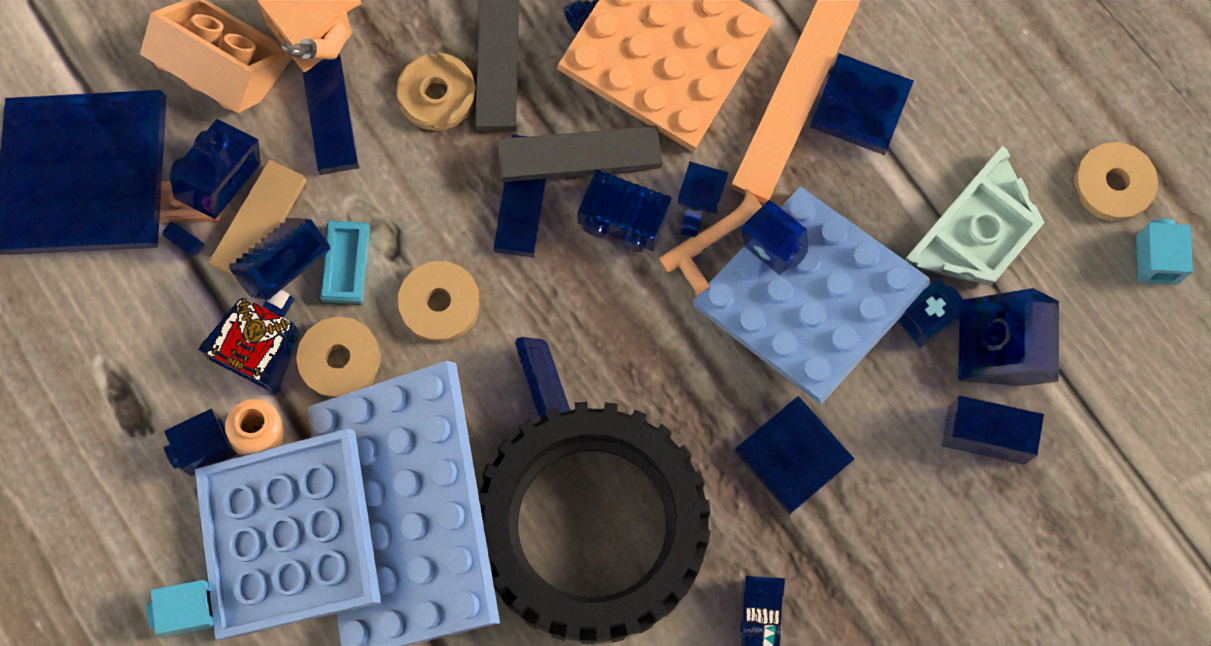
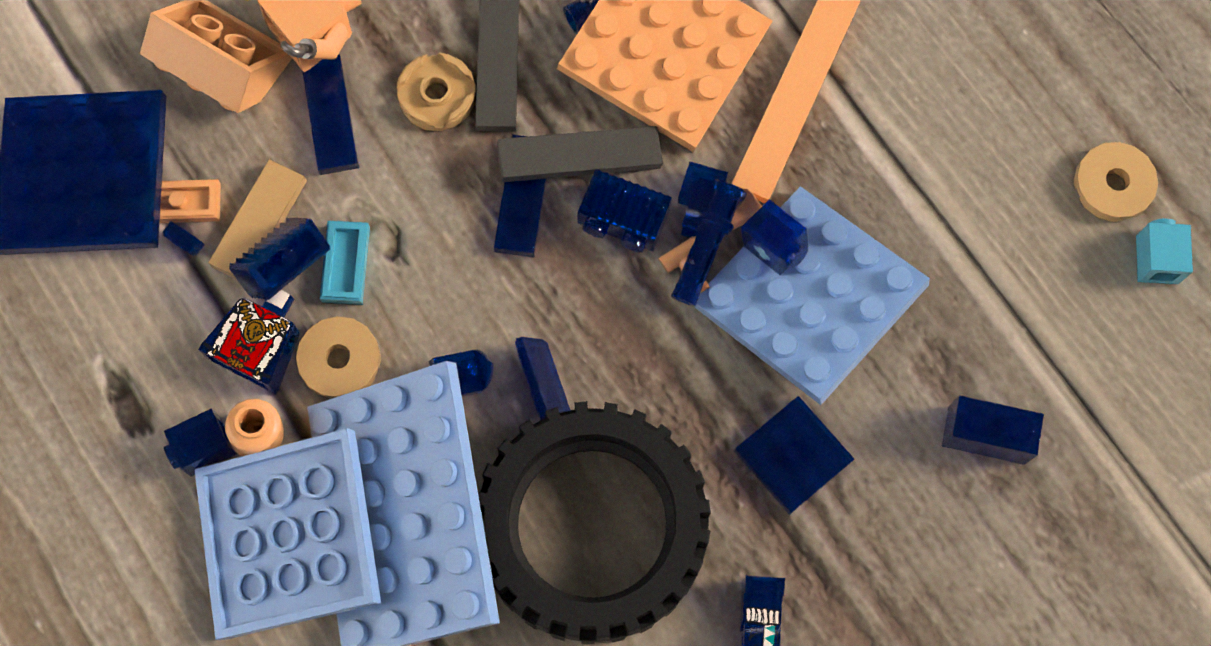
(180, 609): medium azure brick -> none
(214, 168): clear blue brick -> none
(432, 279): tan tile -> none
(473, 368): none -> clear blue plate
(714, 224): none -> clear blue pin
(861, 104): clear blue plate -> none
(932, 312): clear blue brick -> none
(981, 227): light aqua wing -> none
(1010, 339): clear blue slope -> none

